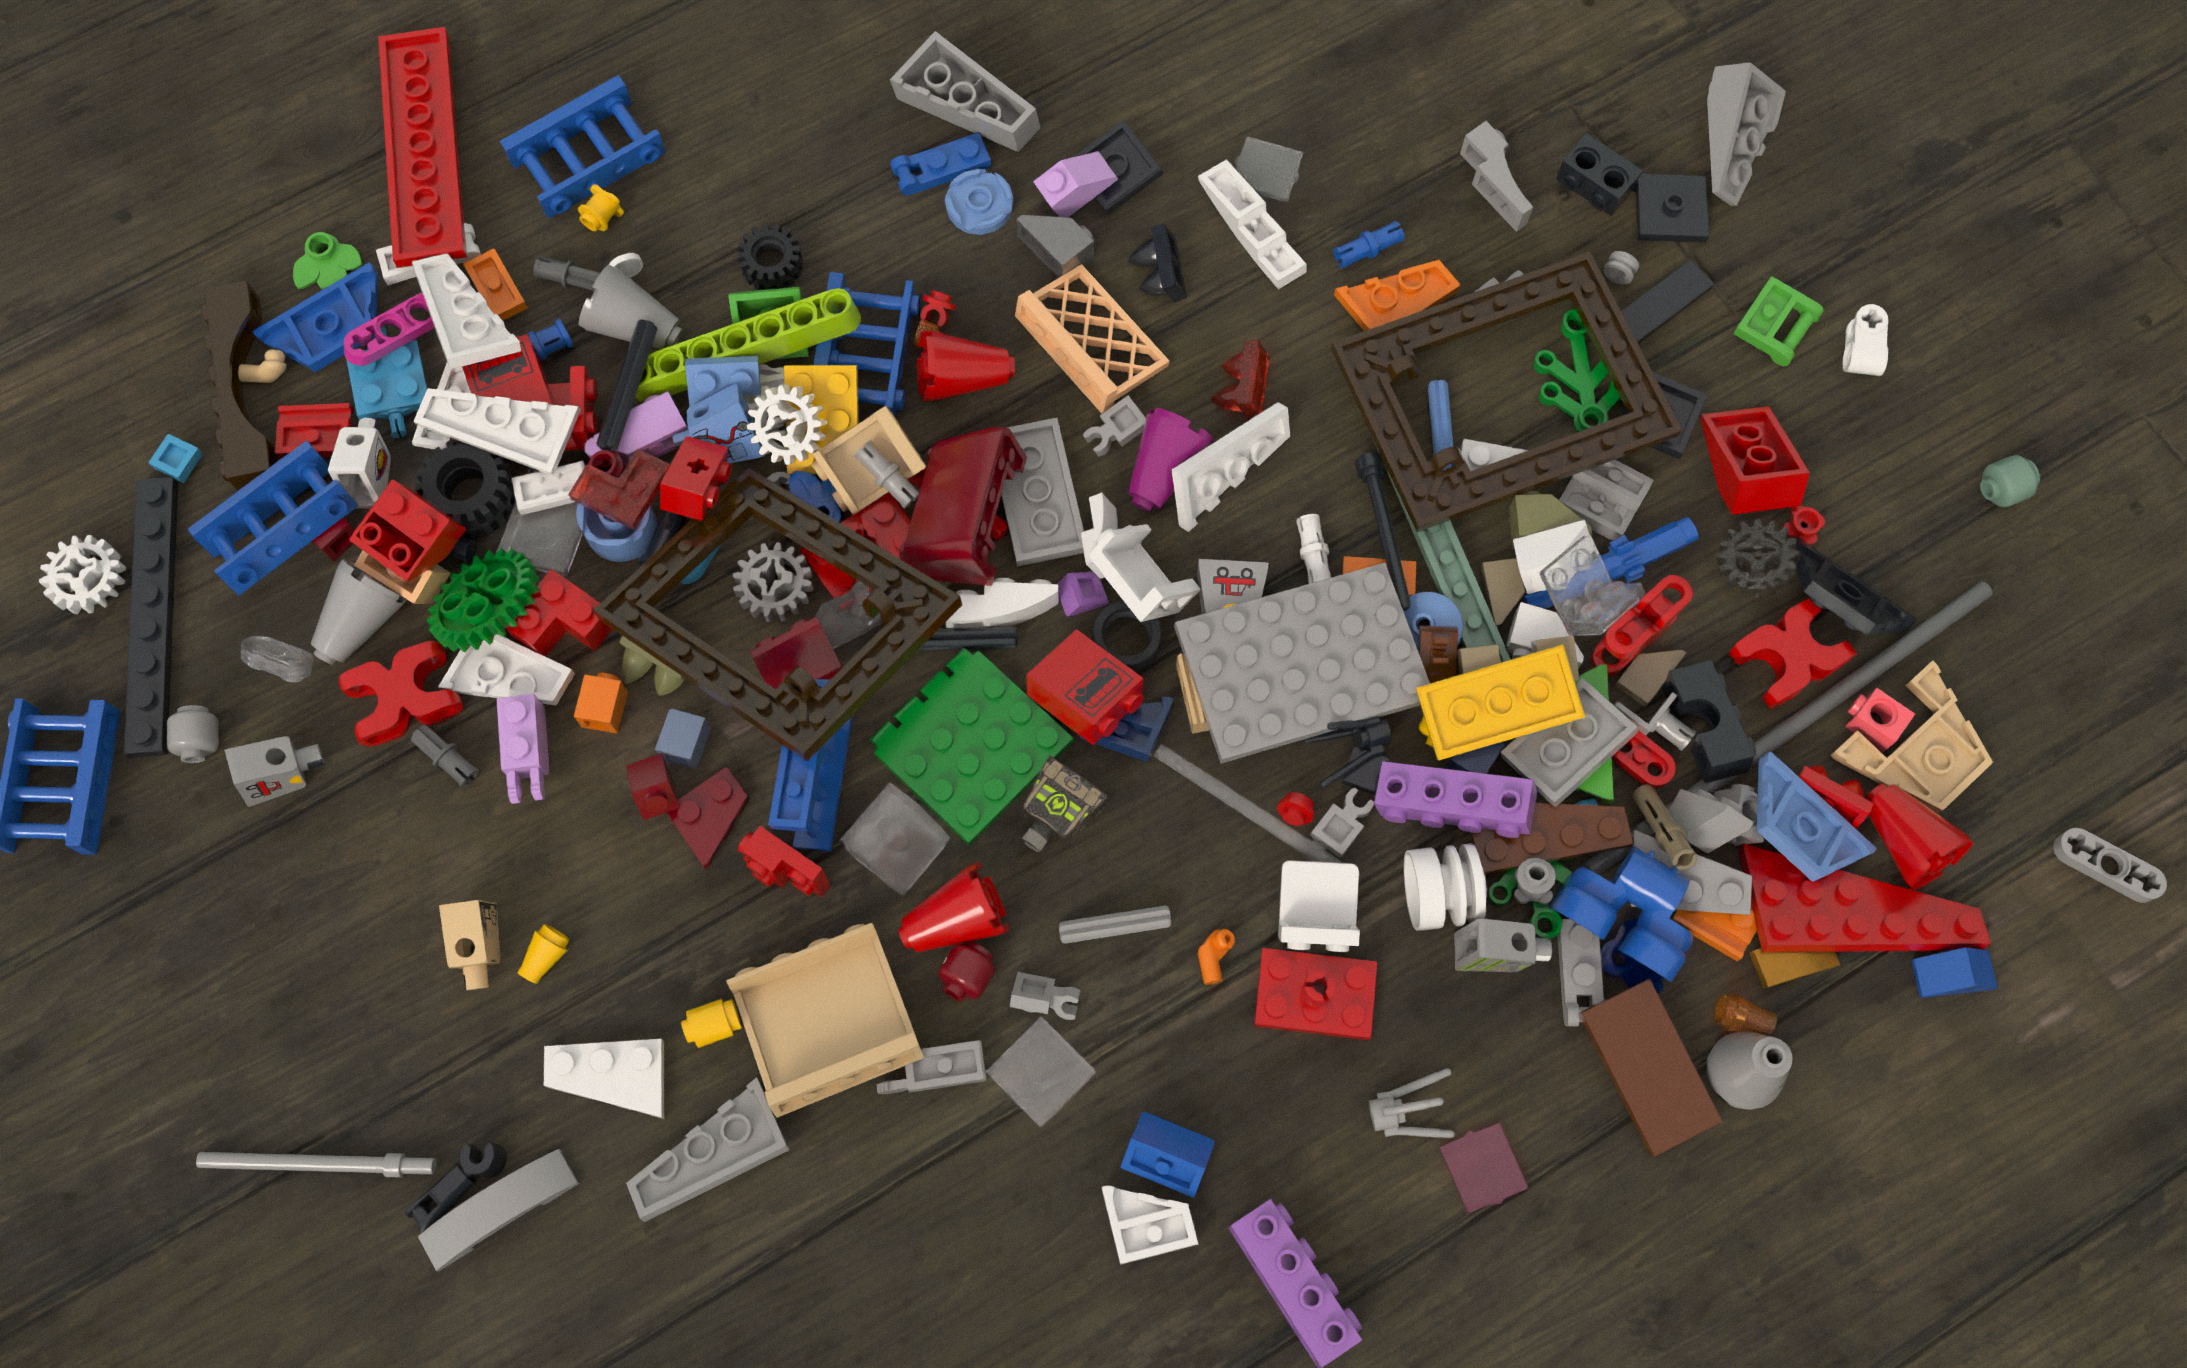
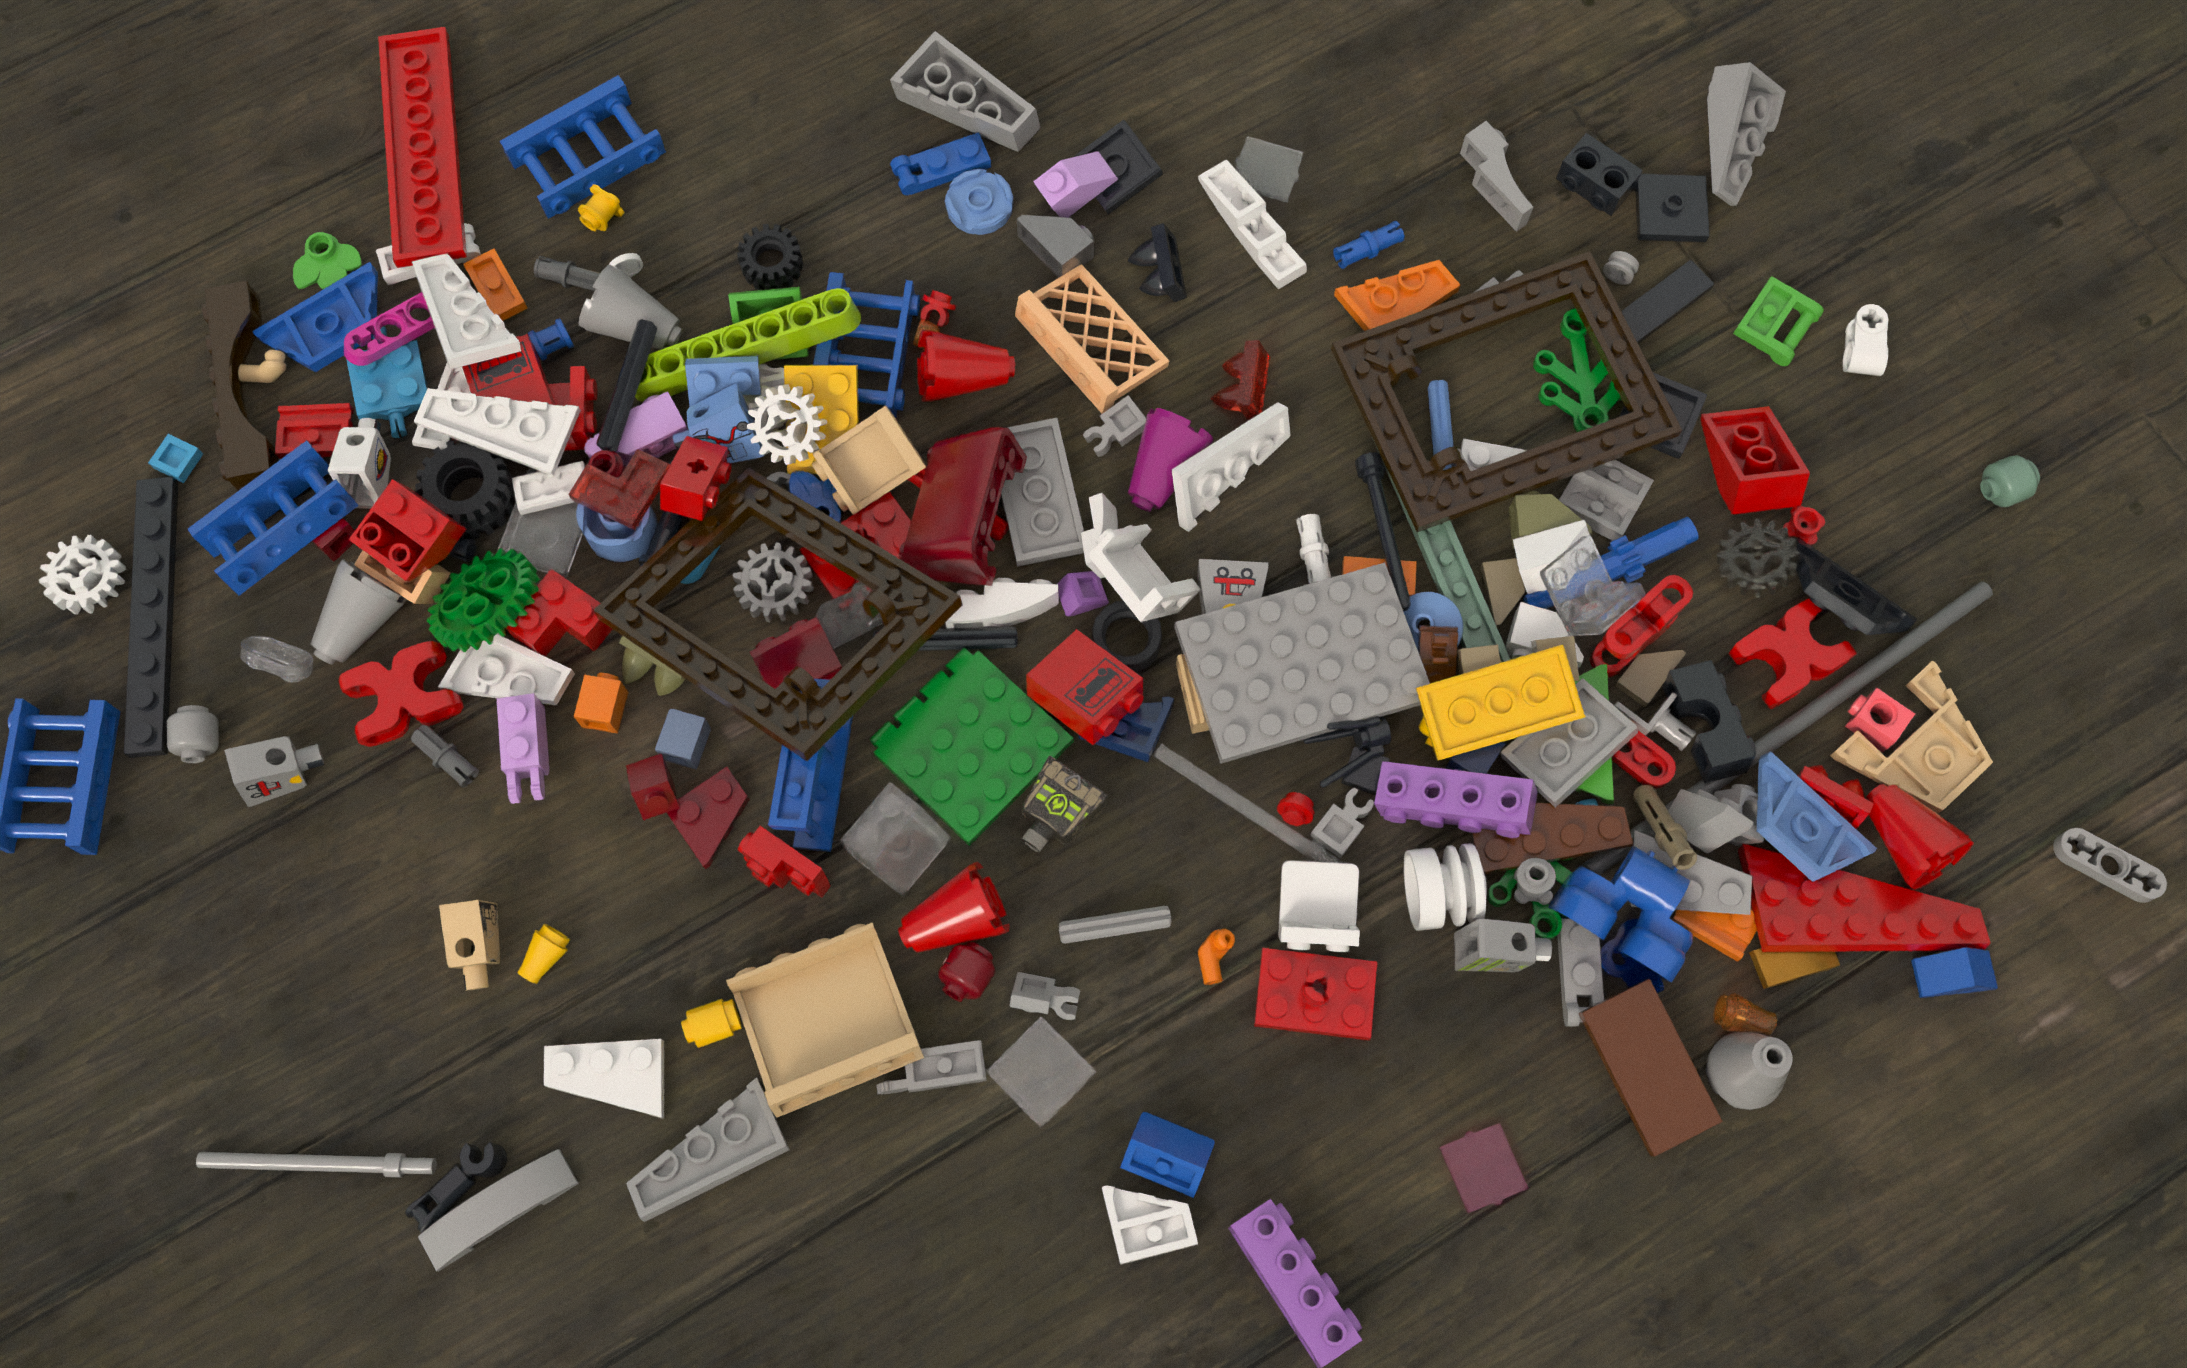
(887, 474): light grey pin -> none
(1388, 1113): light grey plant -> none

